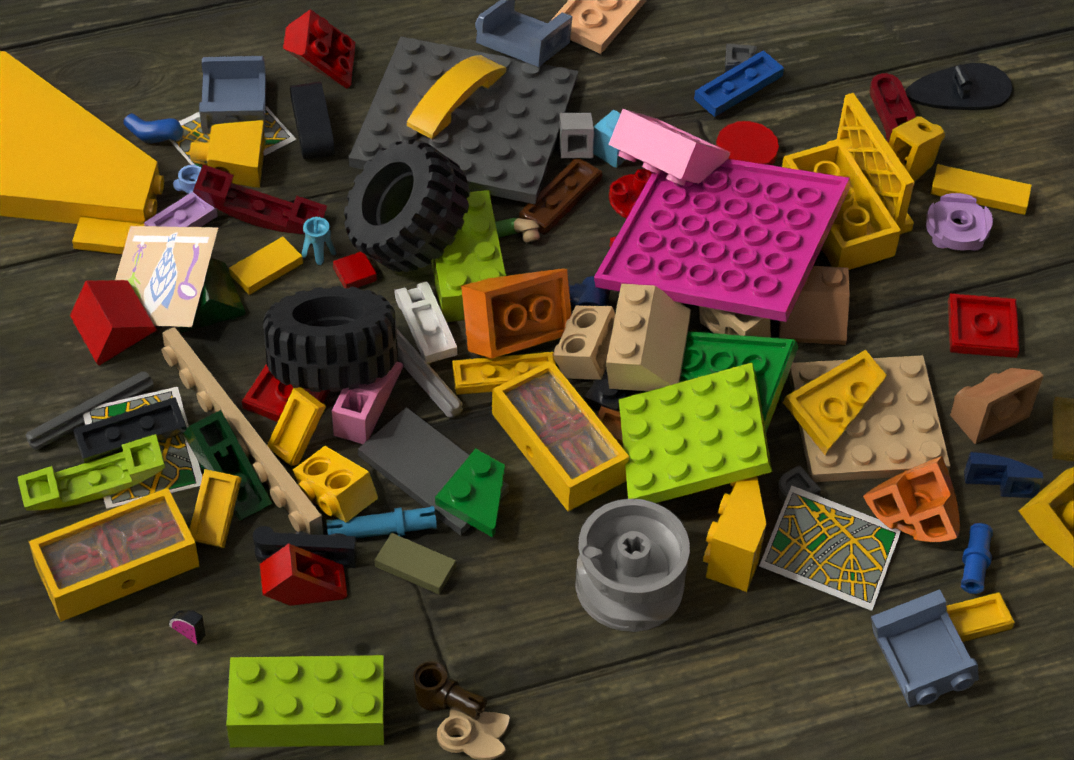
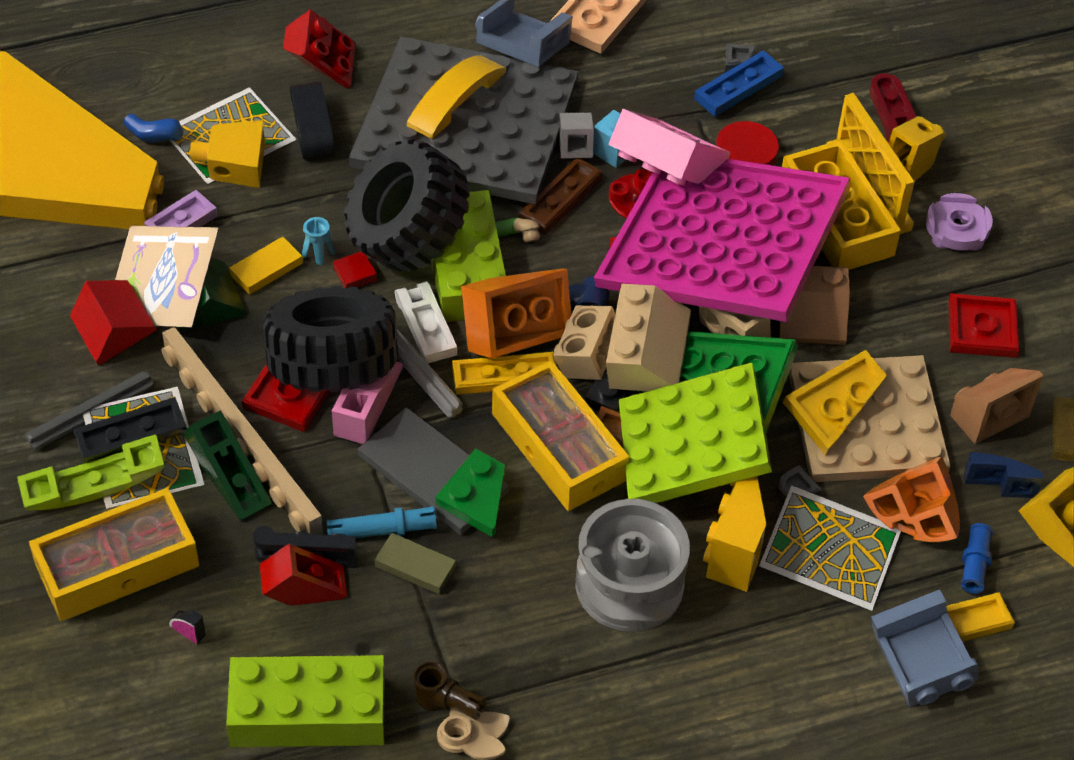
(101, 235): yellow tile -> none
(187, 178): light blue plate -> none
(214, 508): yellow tile -> none
(232, 90): sand blue panel -> none
(254, 206): dark red slope -> none
(296, 426): yellow tile -> none
(335, 484): yellow brick -> none
(962, 88): black shield -> none
(987, 189): yellow tile -> none

